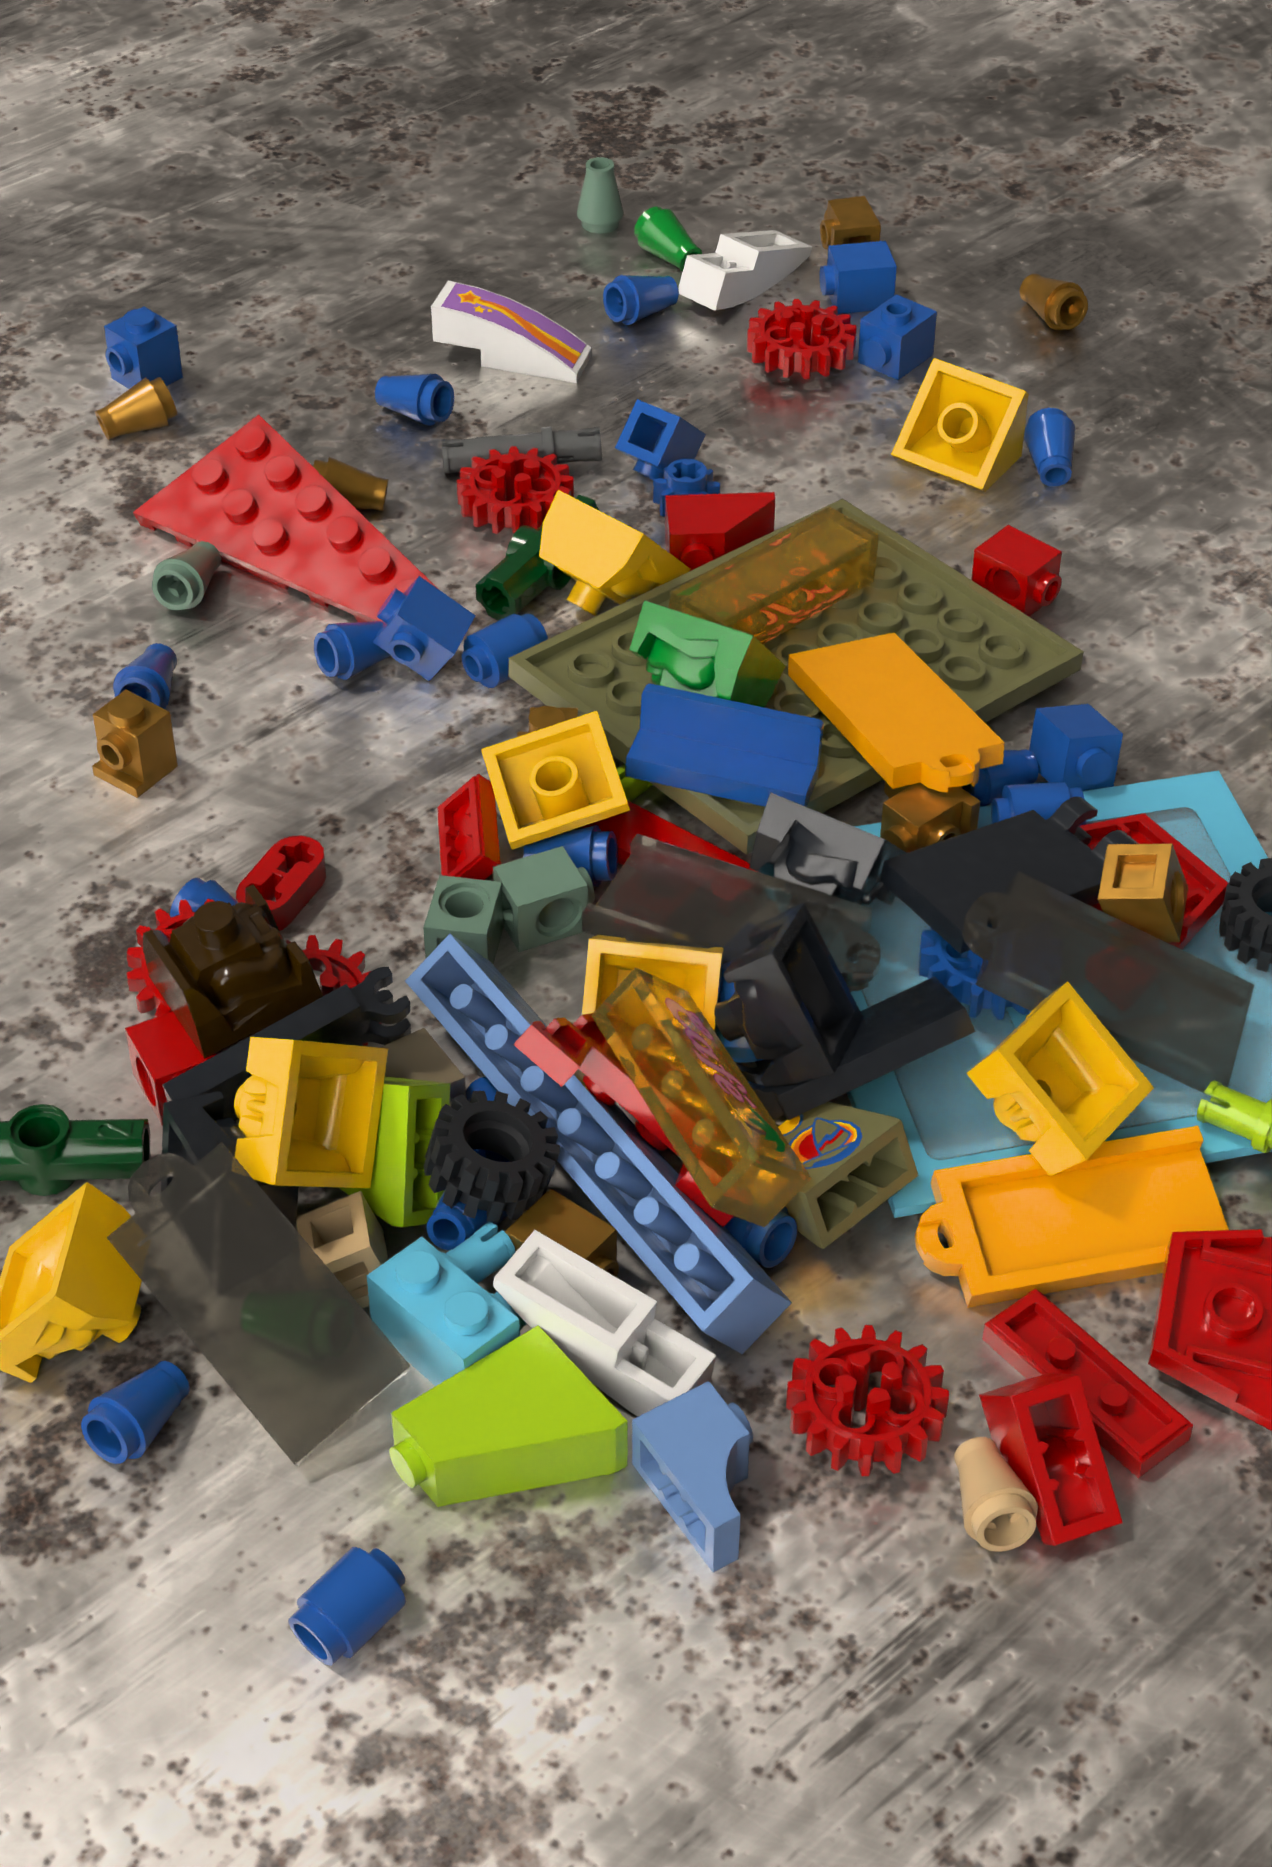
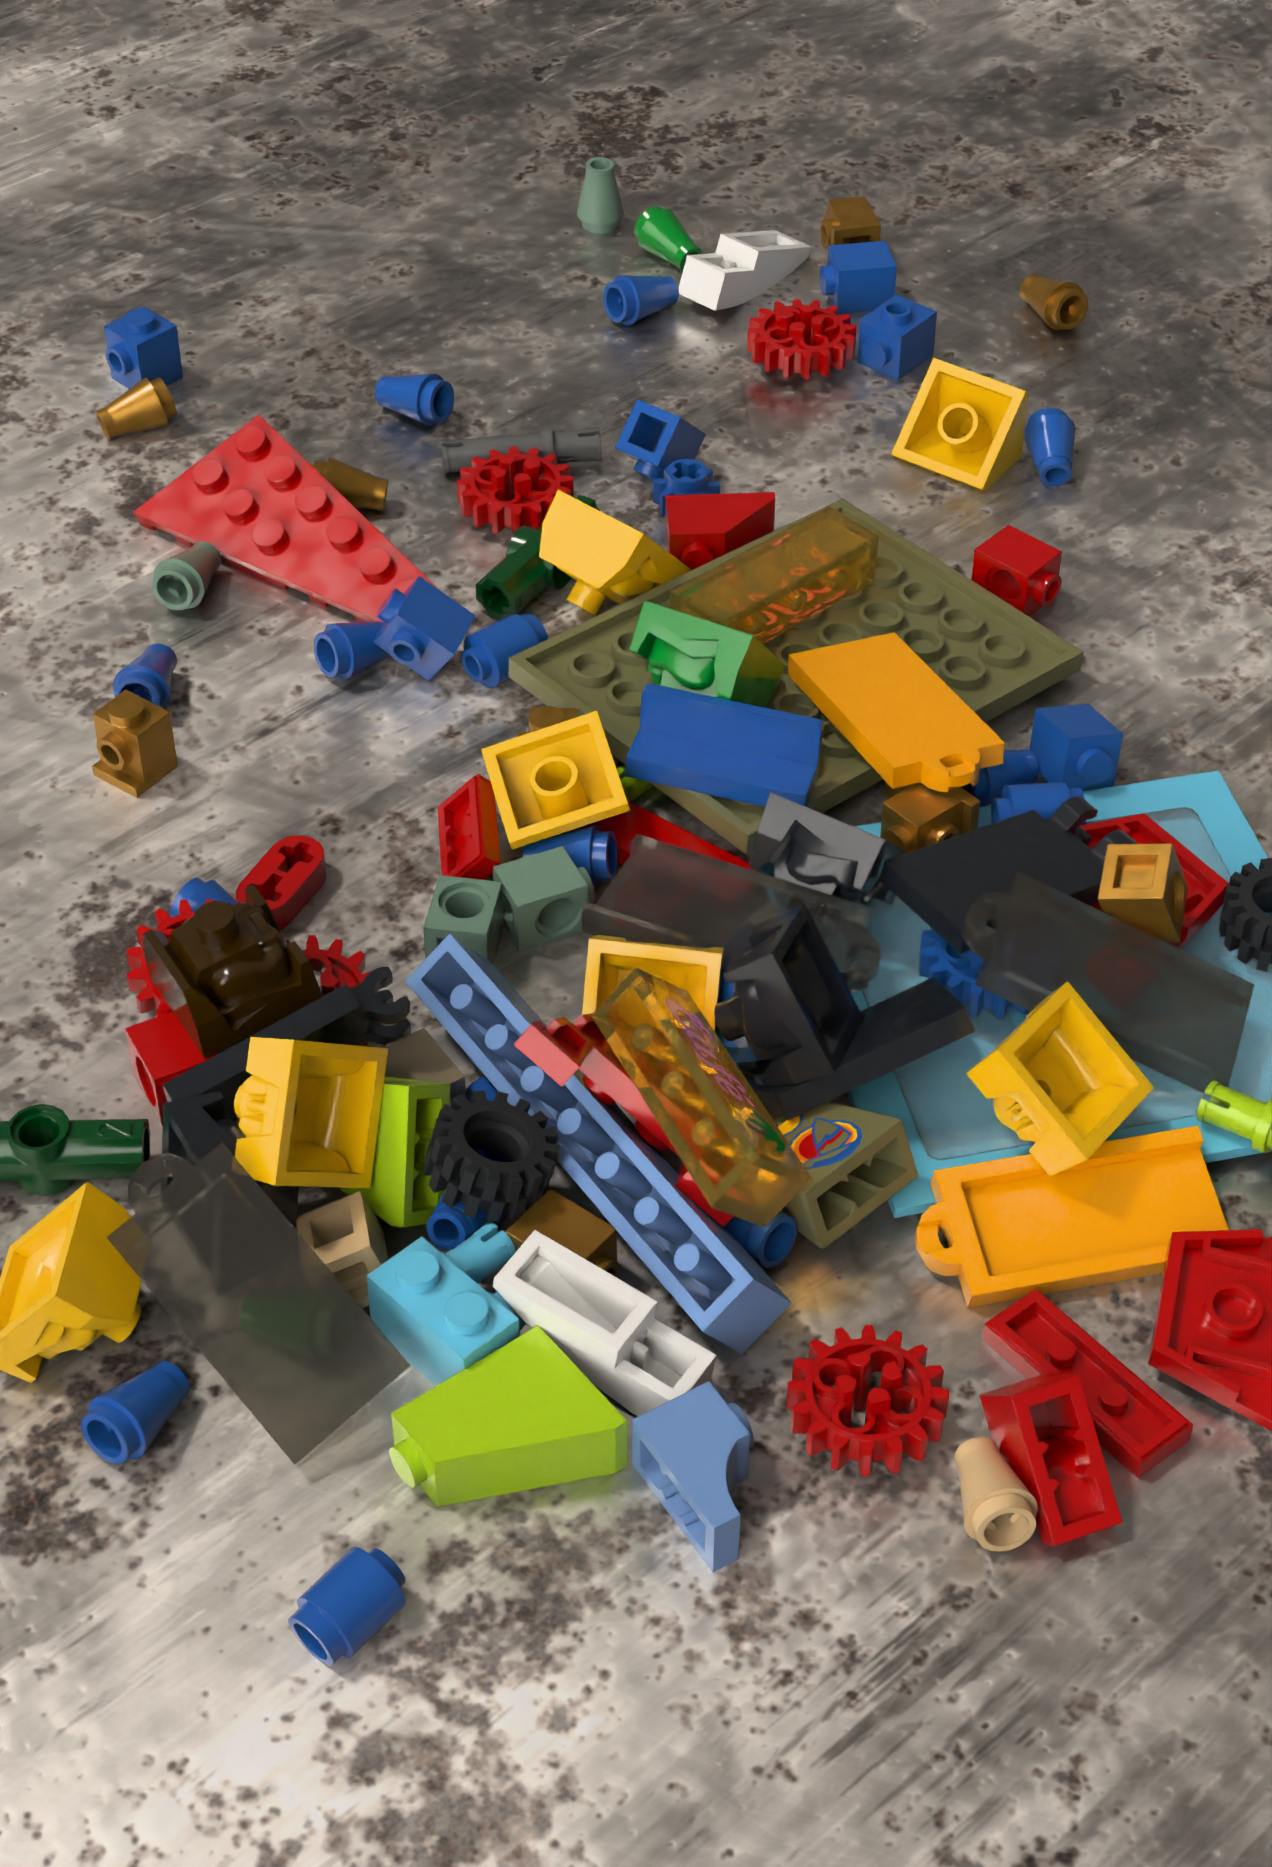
(507, 333): slope -> none

